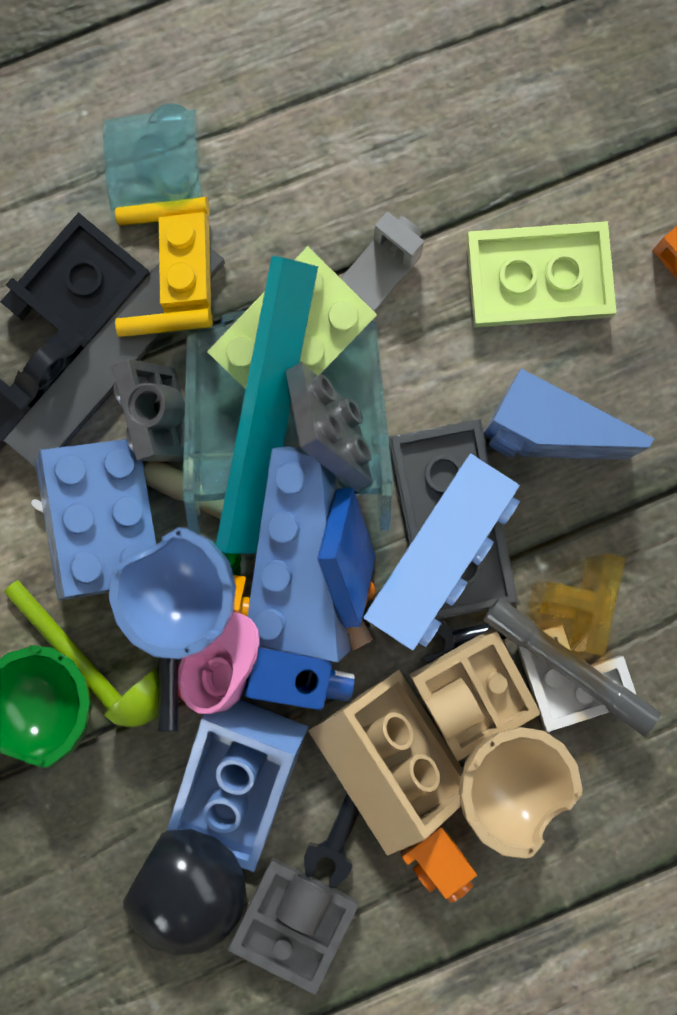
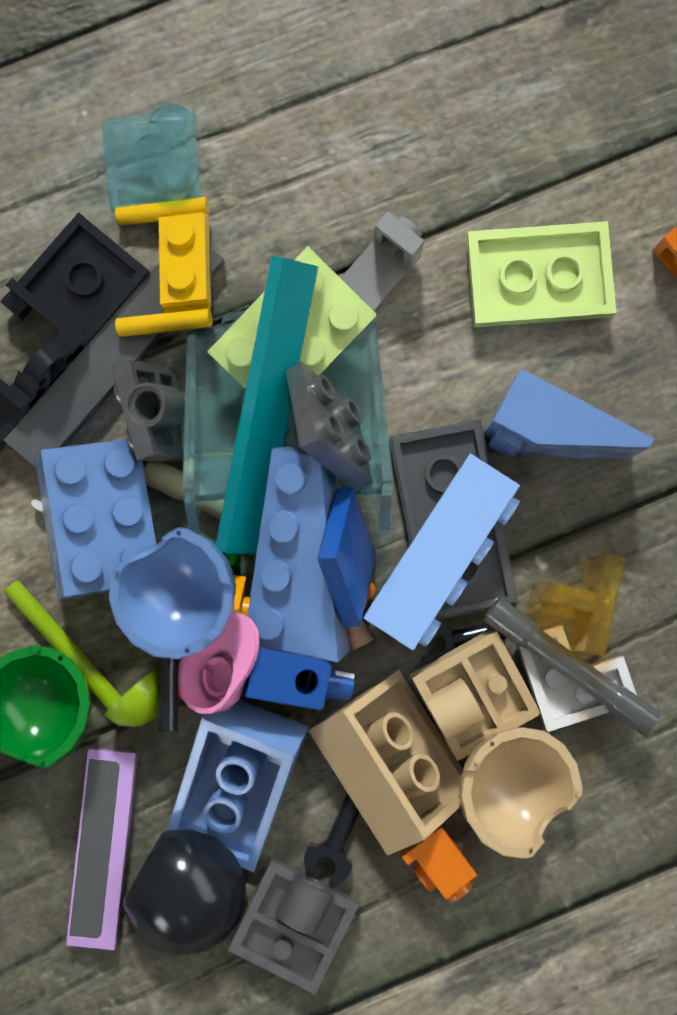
(102, 848): none -> tile

